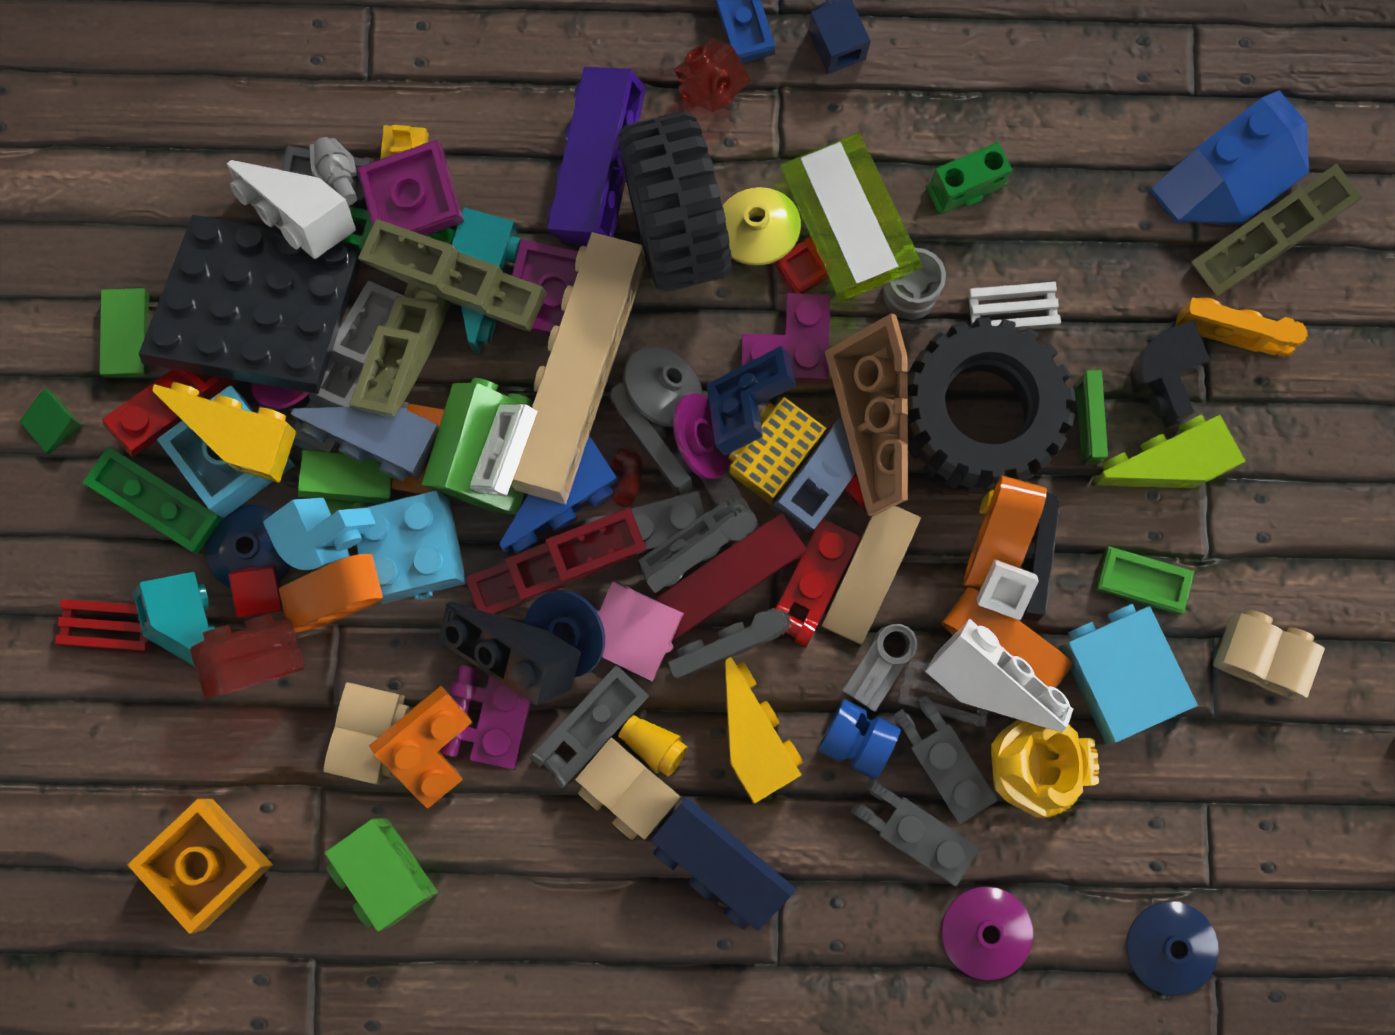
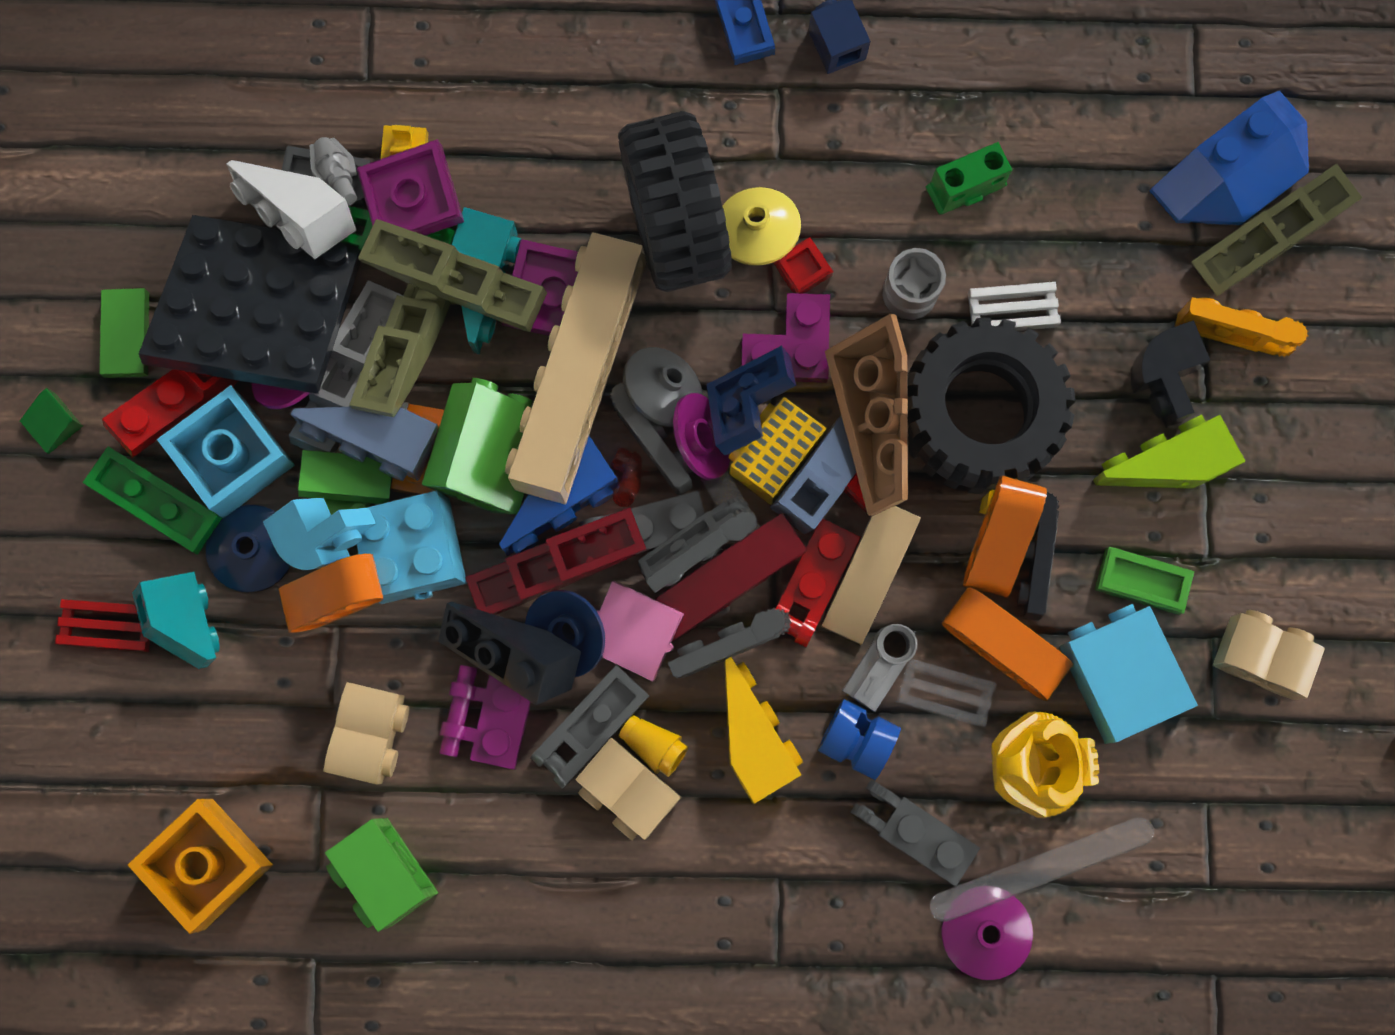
(242, 438): yellow slope -> none
(246, 657): clear red brick -> none
(255, 590): red tile -> none
(414, 743): orange plate -> none
(503, 449): white tile -> none
(592, 168): dark purple brick -> none
(711, 75): clear red brick -> none
(721, 866): dark blue slope -> none
(850, 217): tile -> none
(948, 764): dark grey hinge -> none
(990, 678): white slope -> none
(1007, 589): white plate -> none
(1041, 869): none -> clear piece
(1091, 418): bright green tile -> none
(1150, 945): dark blue dish -> none

